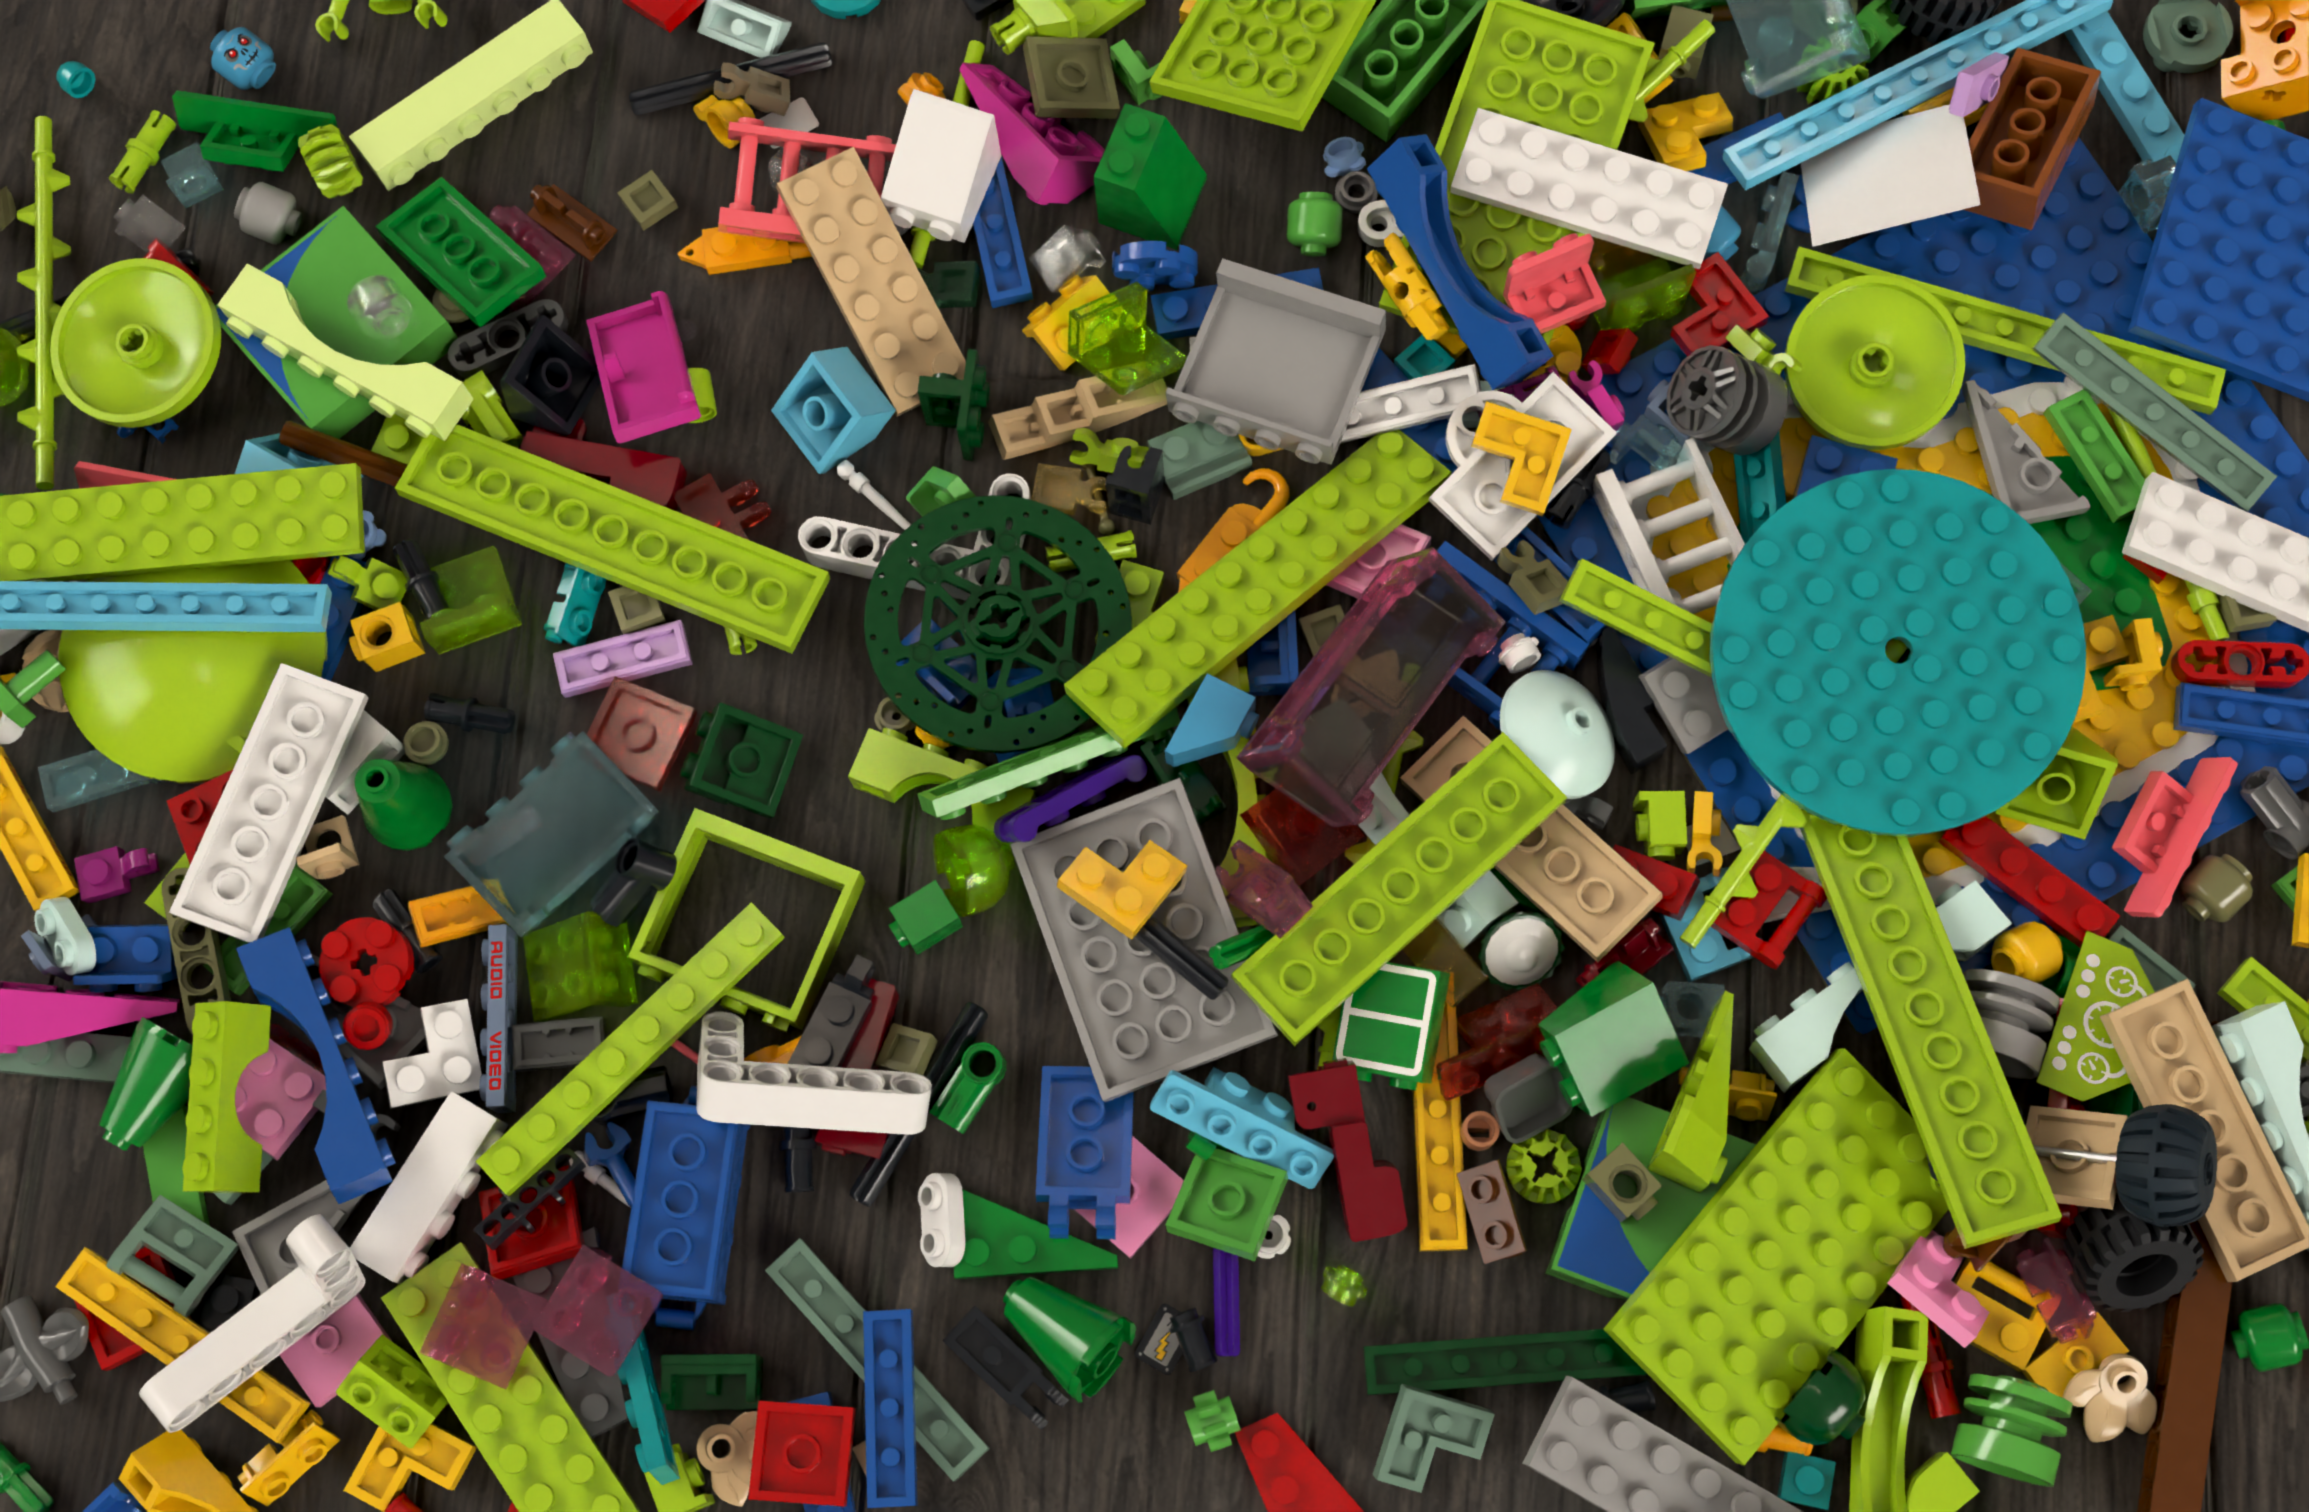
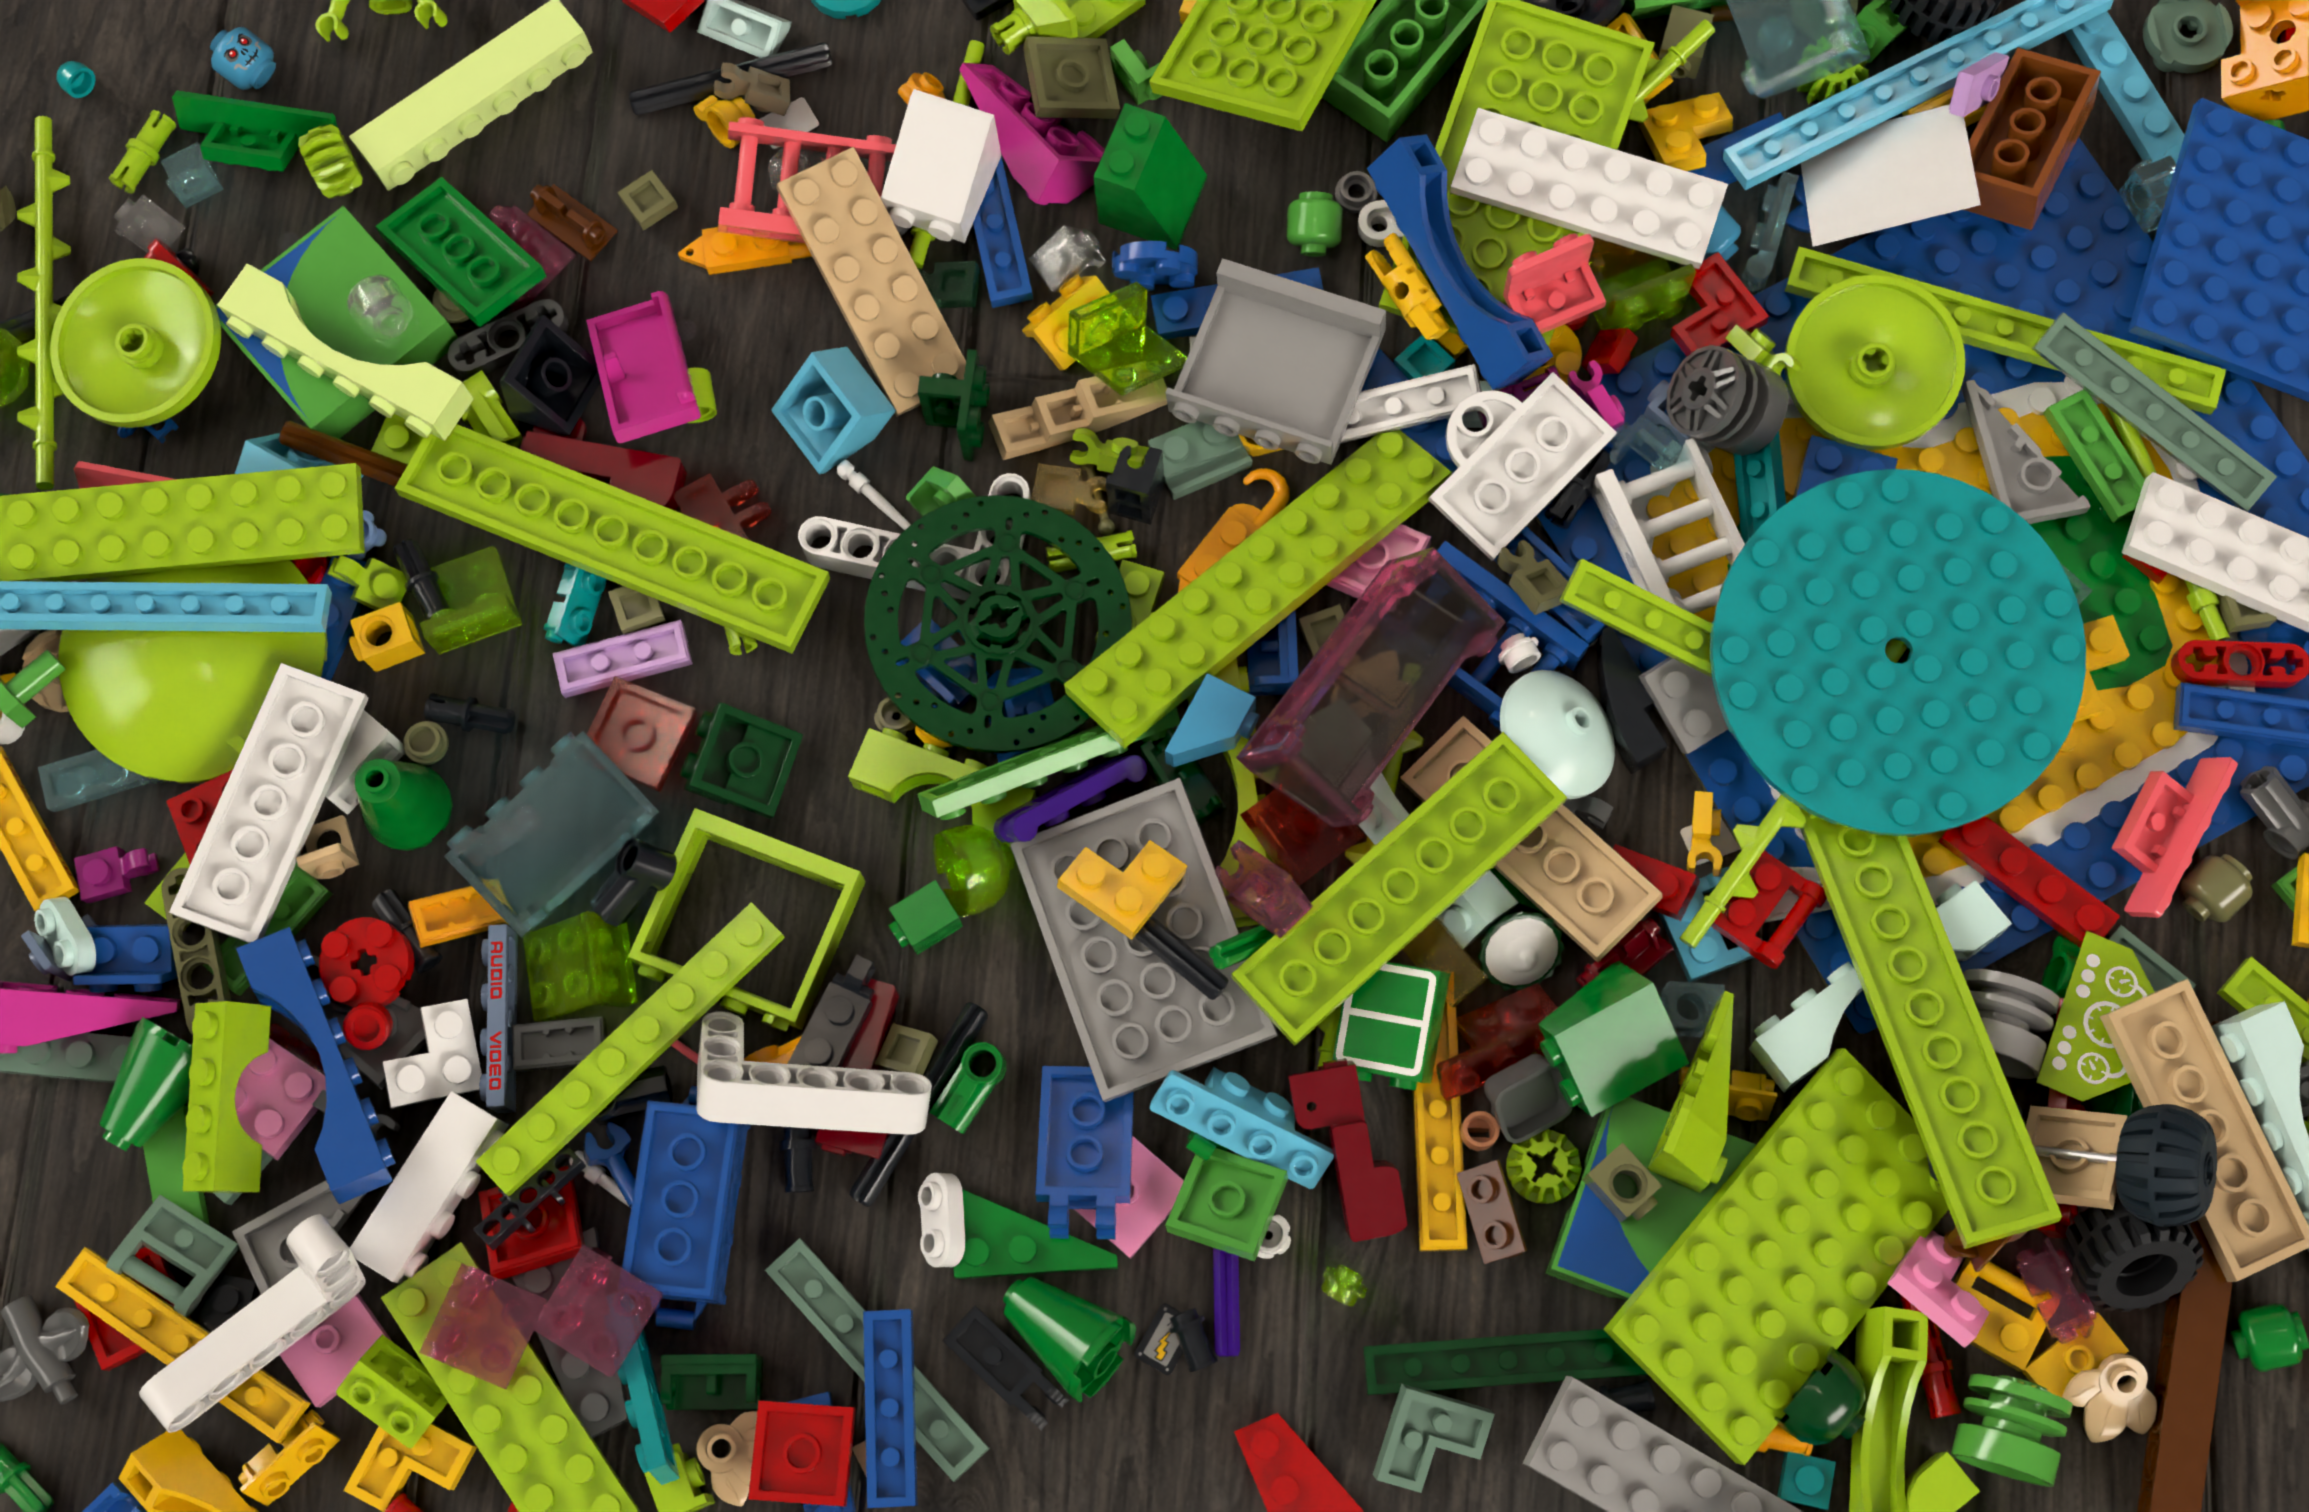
(267, 213): light grey head -> none
(1212, 1420): bright green gear -> none
(1343, 156): light blue plate -> none
(1532, 445): yellow plate -> none
(1661, 823): lime brick -> none
(2028, 952): yellow head -> none
(2067, 790): lime slope -> none
(2144, 659): yellow bracket -> none

